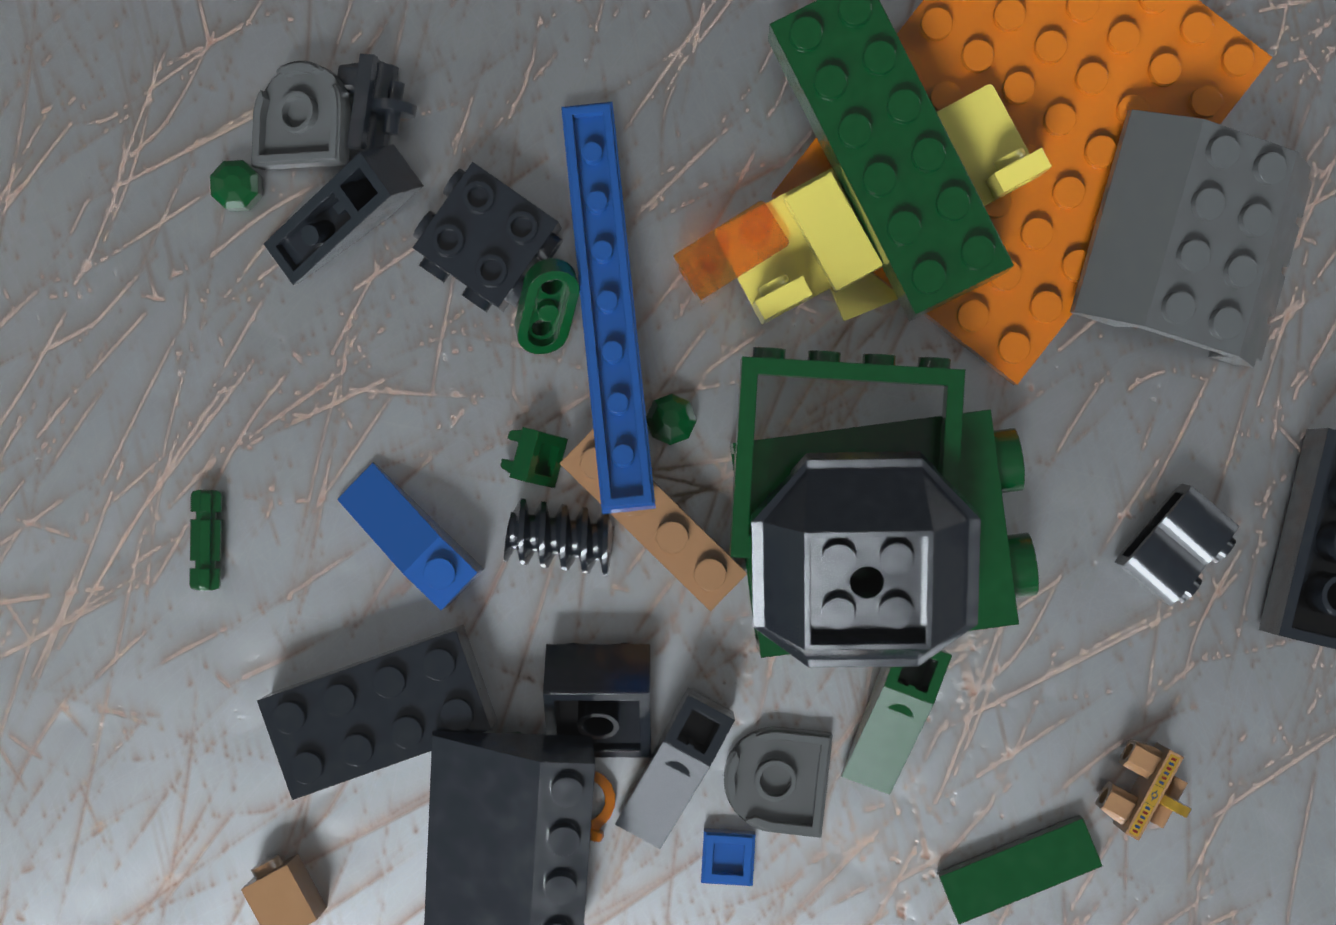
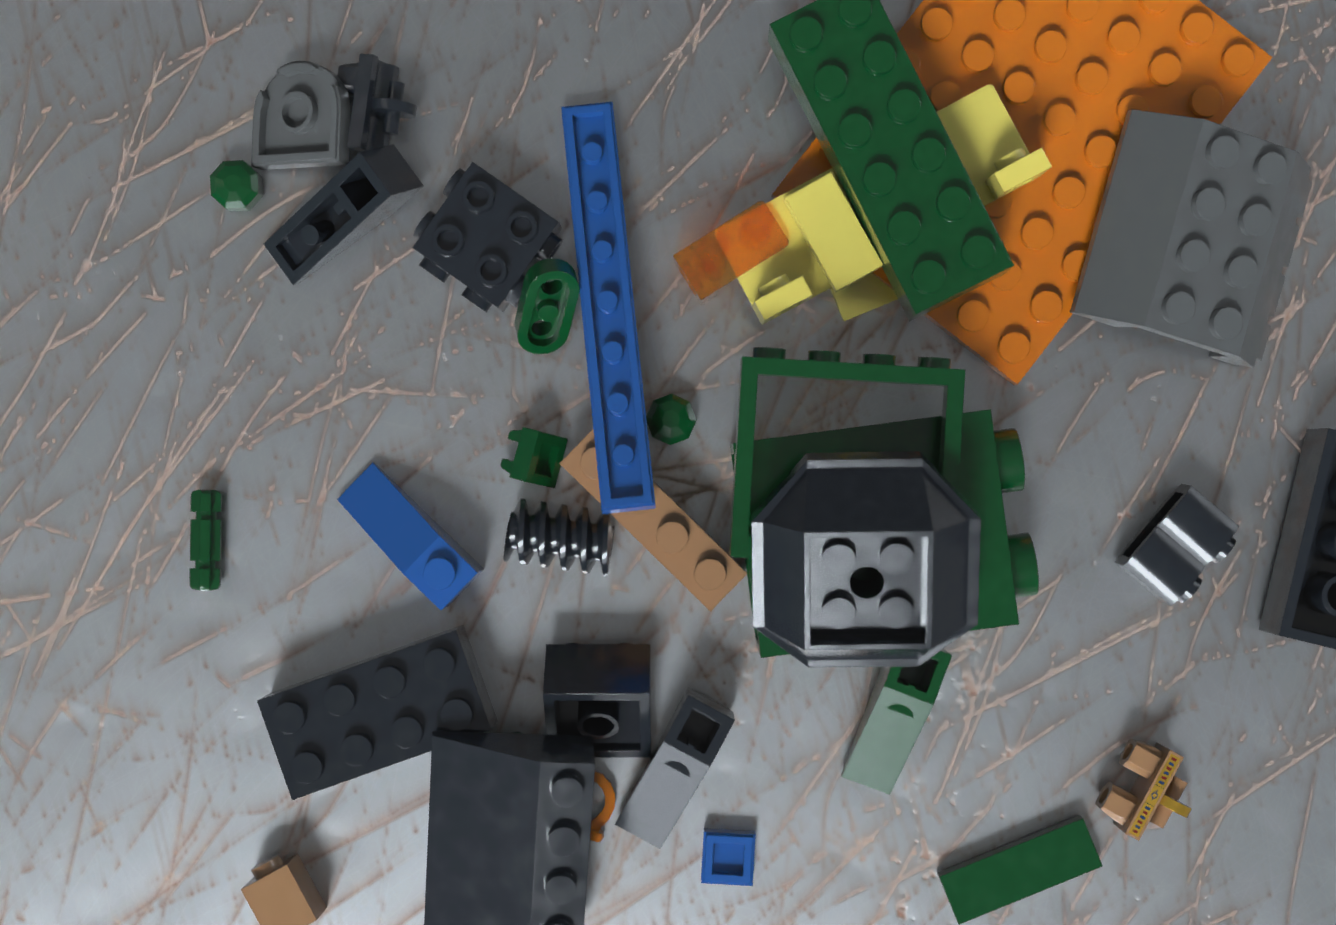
(780, 779): dark grey tile -> none

